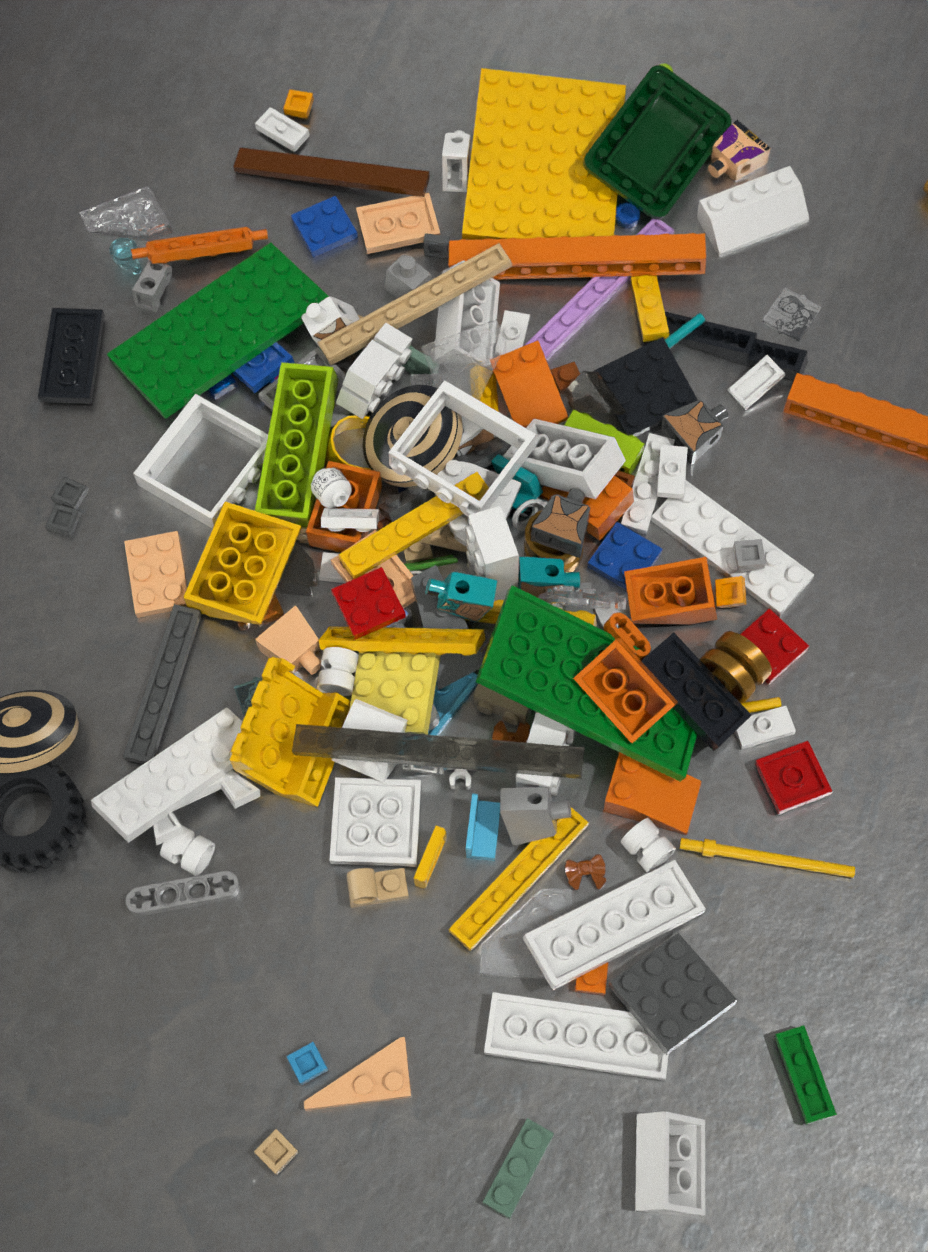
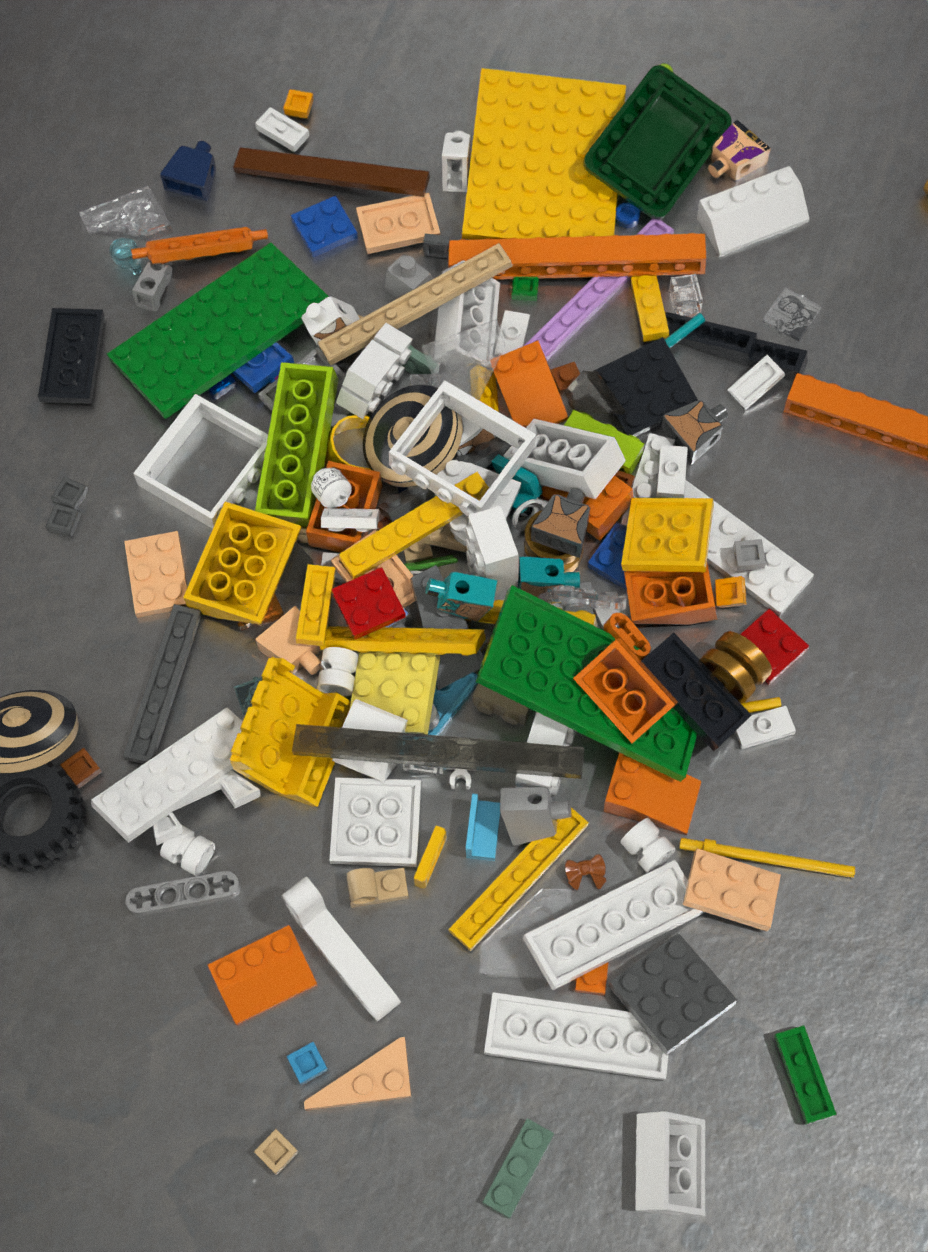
(81, 768): none -> dark orange plate
(190, 171): none -> dark blue torso
(262, 975): none -> orange slope
(315, 605): none -> yellow plate
(340, 951): none -> white beam
(501, 733): dark orange piece -> none
(525, 288): none -> green tile
(668, 534): none -> yellow plate
(685, 295): none -> clear brick
(732, 890): none -> light nougat plate
(793, 777): red plate -> none

